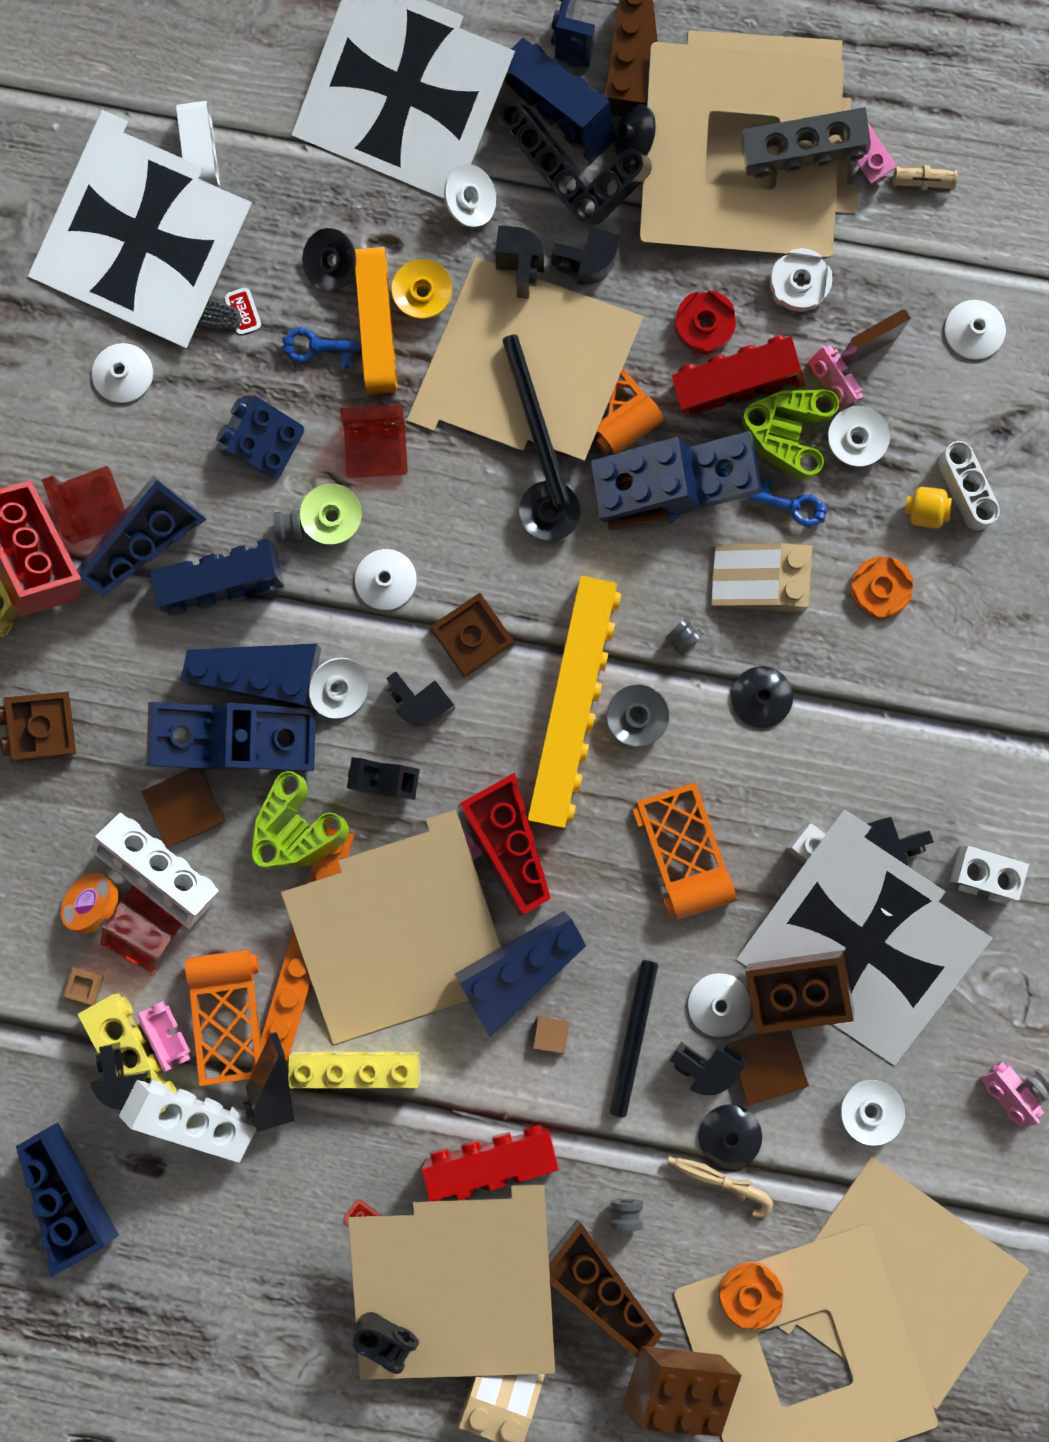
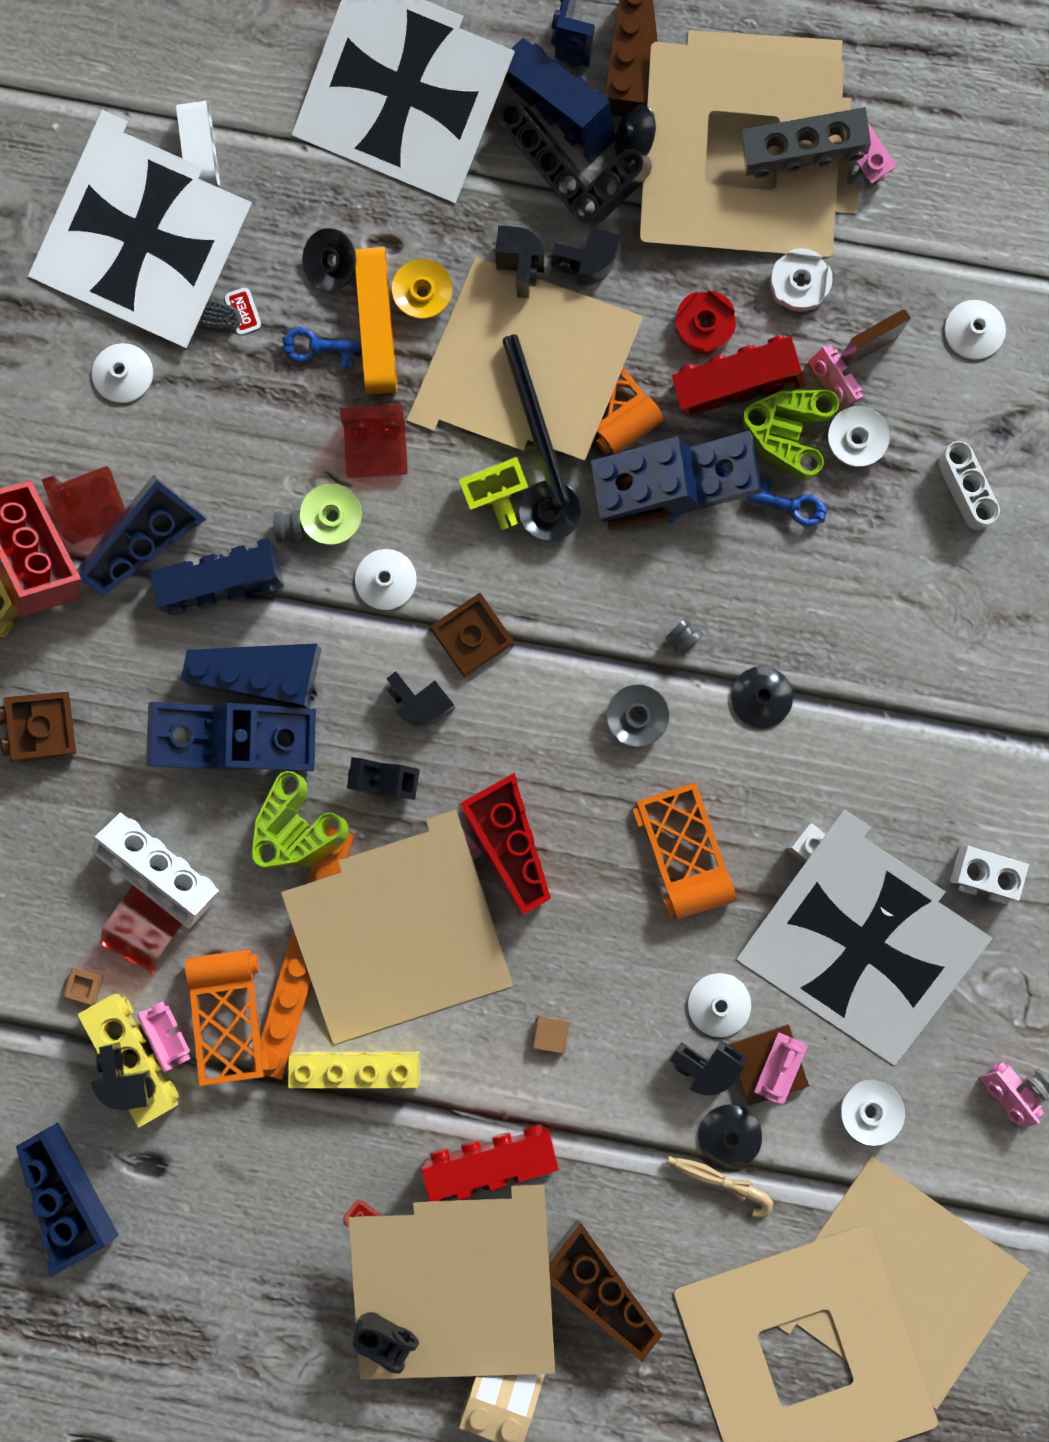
(89, 903): orange tile -> none
(148, 1099): white brick -> none
(183, 806): reddish brown tile -> none
(260, 435): dark blue bracket -> none
(269, 1088): black slope -> none
(347, 696): white dish -> none
(479, 194): white dish -> none
(495, 487): none -> neon yellow brick
(519, 970): dark blue wedge -> none
(572, 703): yellow brick -> none
(626, 1214): dark grey wheel -> none
(633, 1038): black axle -> none
(680, 1391): reddish brown brick -> none
(751, 1295): orange tile -> none
(762, 577): tan slope -> none
(780, 1068): none -> bright pink hinge
(800, 992): reddish brown brick -> none
(881, 587): orange tile -> none
(885, 836): black brick -> none
(909, 177): tan pin -> none
(929, 507): yellow head -> none

